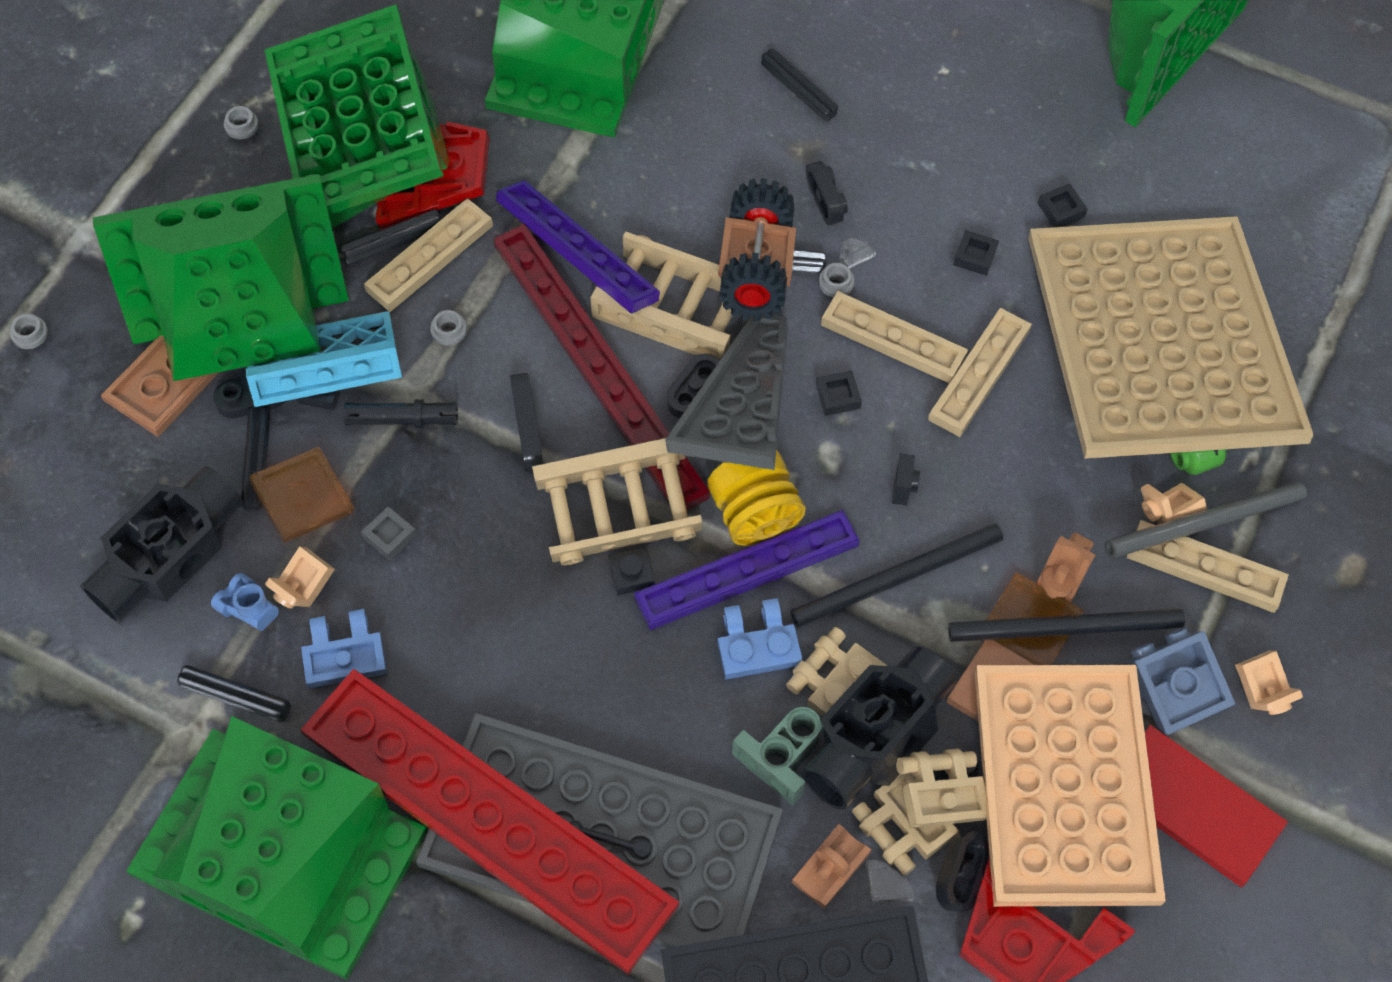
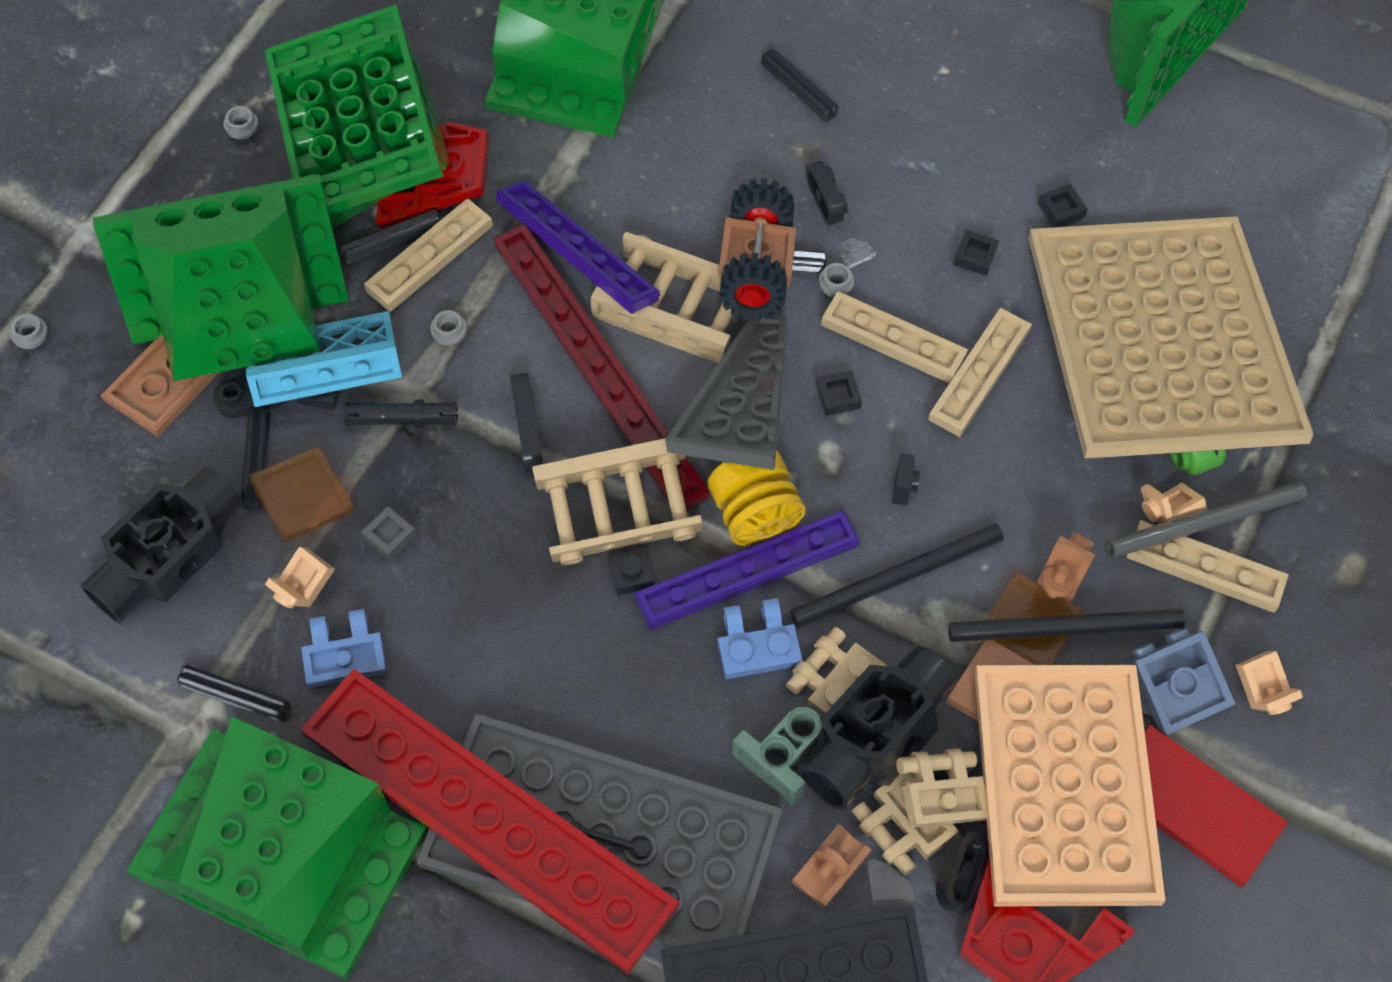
(246, 602): medium blue plate -> none
(689, 383): black plate -> none

